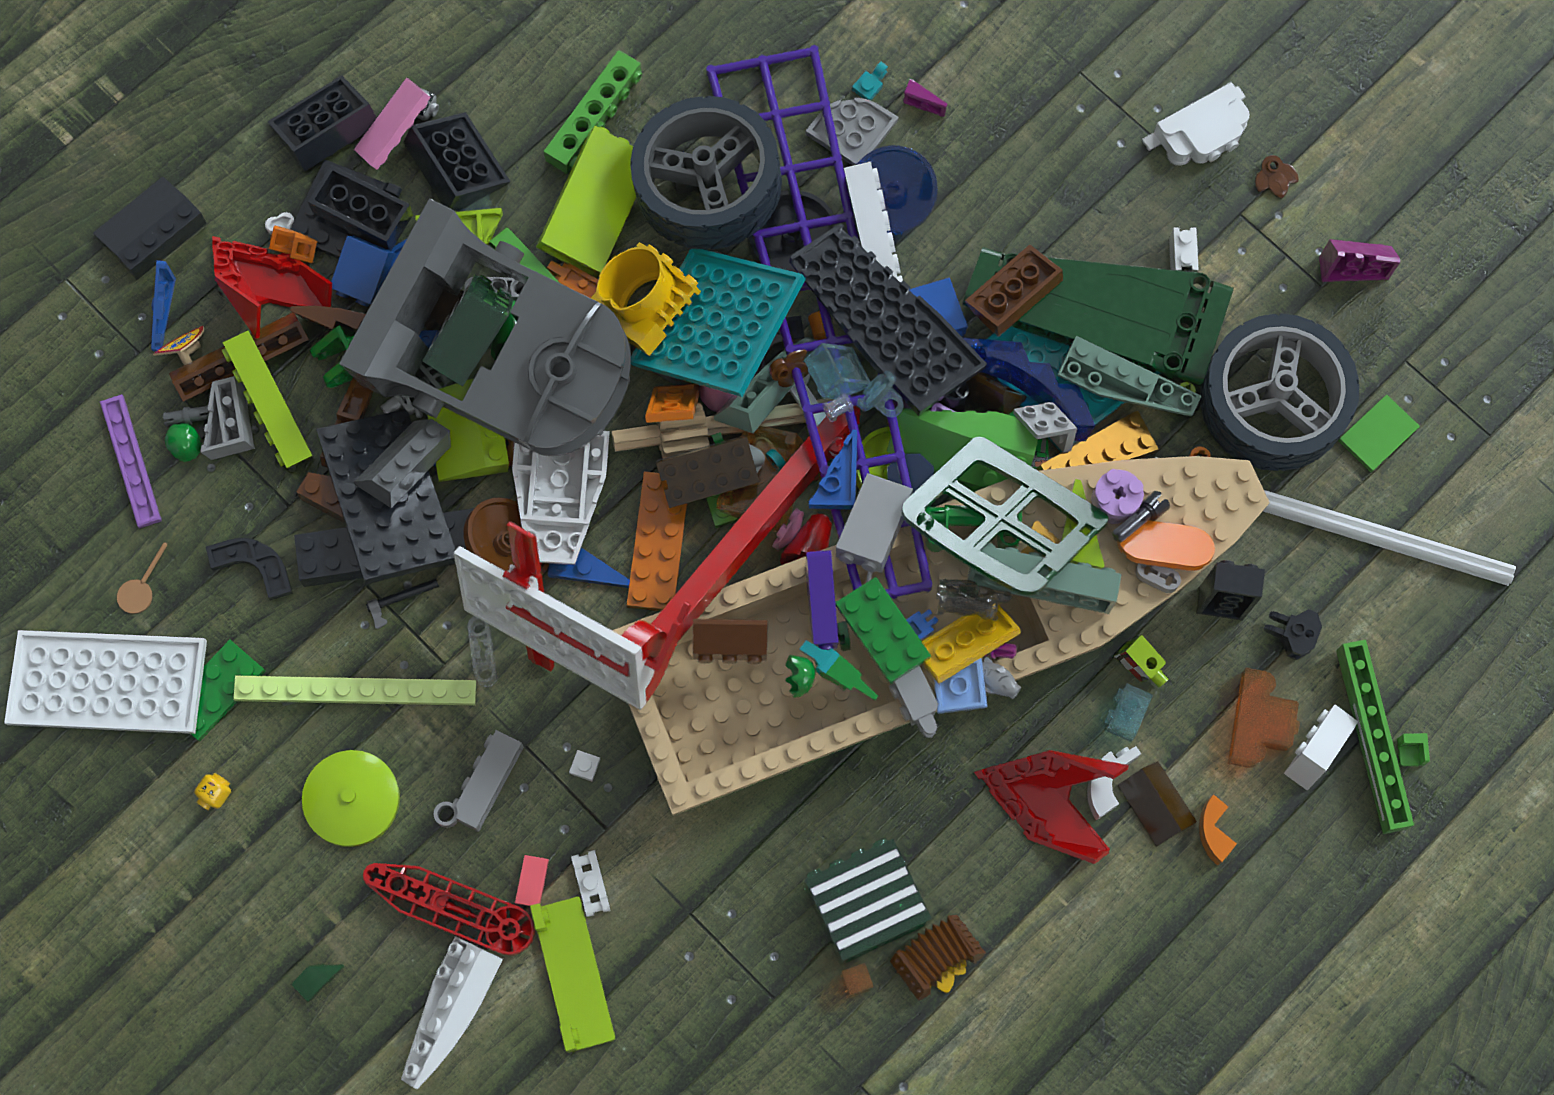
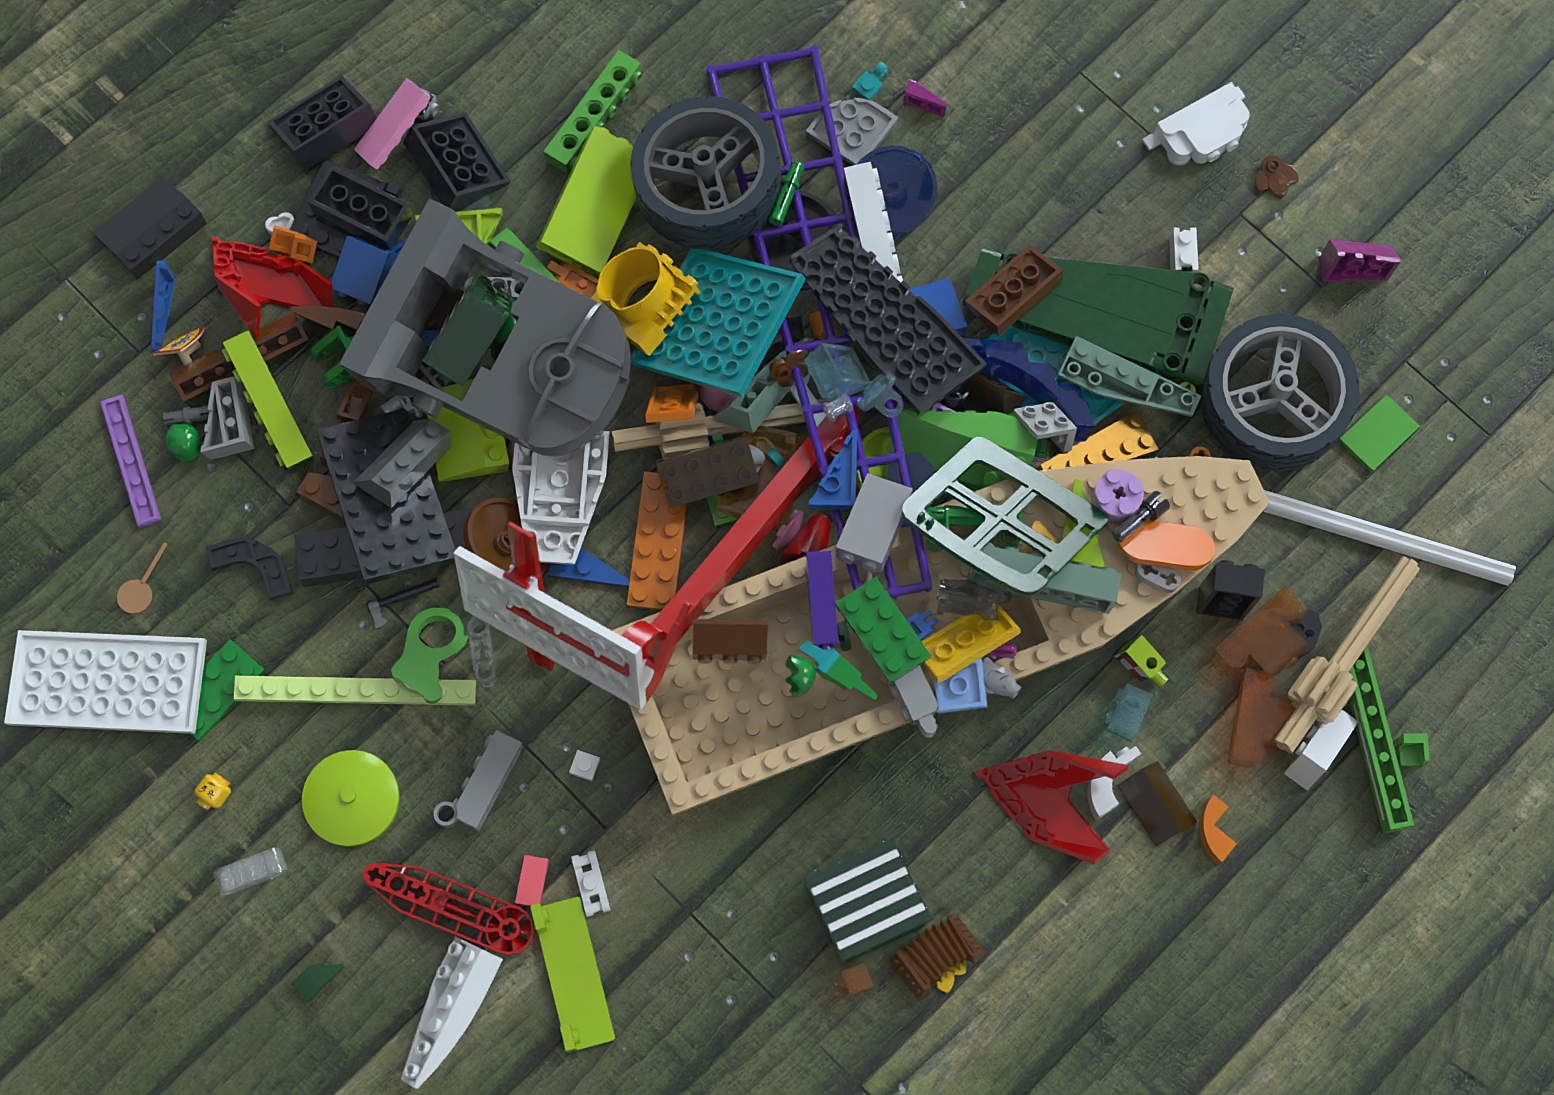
(250, 871): none -> clear beam
(420, 663): none -> bright green animal
(794, 172): none -> green pin
(1268, 636): none -> clear orange brick
(1326, 685): none -> tan axle

